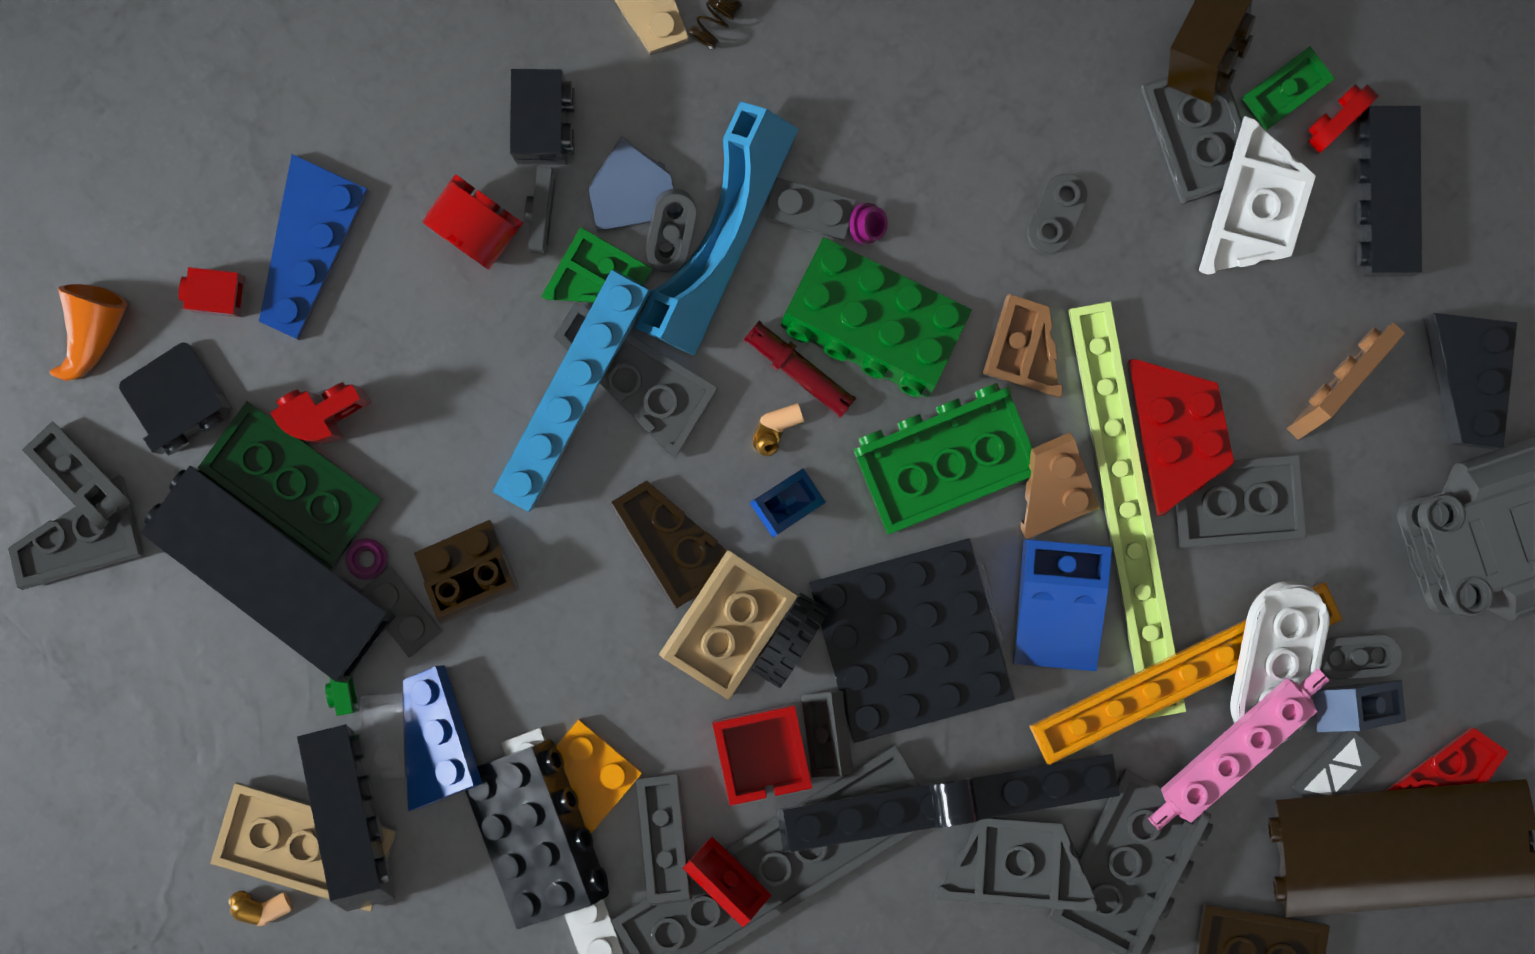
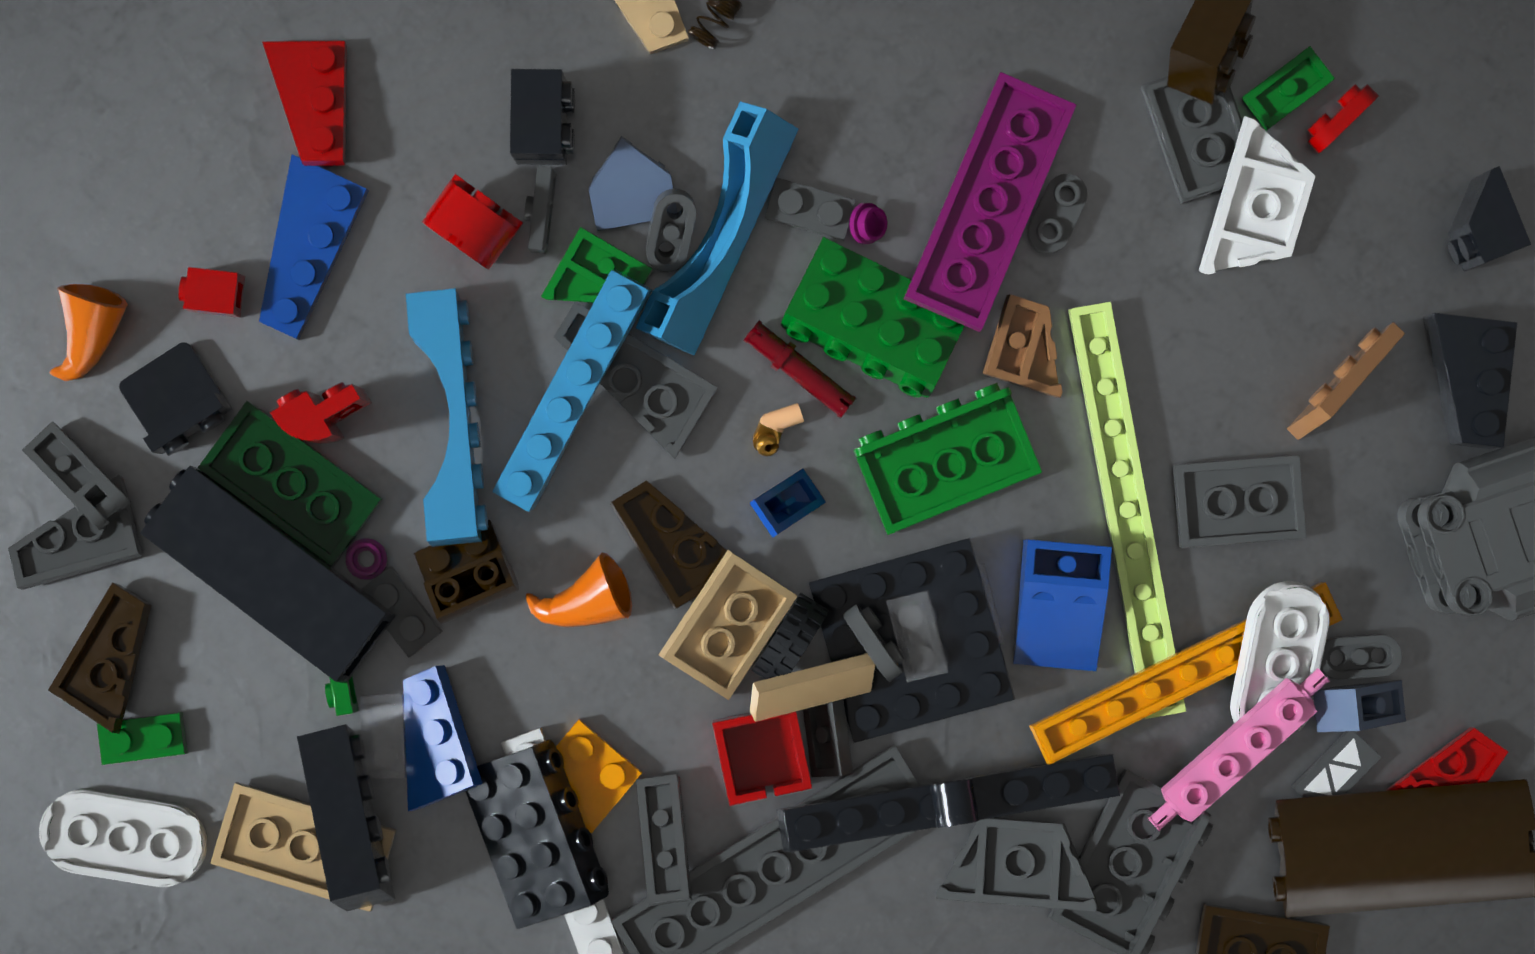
(105, 658): none -> dark brown wing
(123, 838): none -> white tile
(143, 739): none -> green plate
(258, 913): arm -> none
(313, 94): none -> red wing
(452, 502): none -> dark azure arch
(593, 599): none -> orange hat
(727, 881): red plate -> none
(811, 687): none -> tan tile
(884, 655): none -> dark grey plate
(917, 636): none -> clear plate
(990, 202): none -> magenta plate
(1057, 486): medium nougat wing -> none
(1180, 431): red wing -> none
(1390, 191): black brick -> none
(1486, 222): none -> black slope

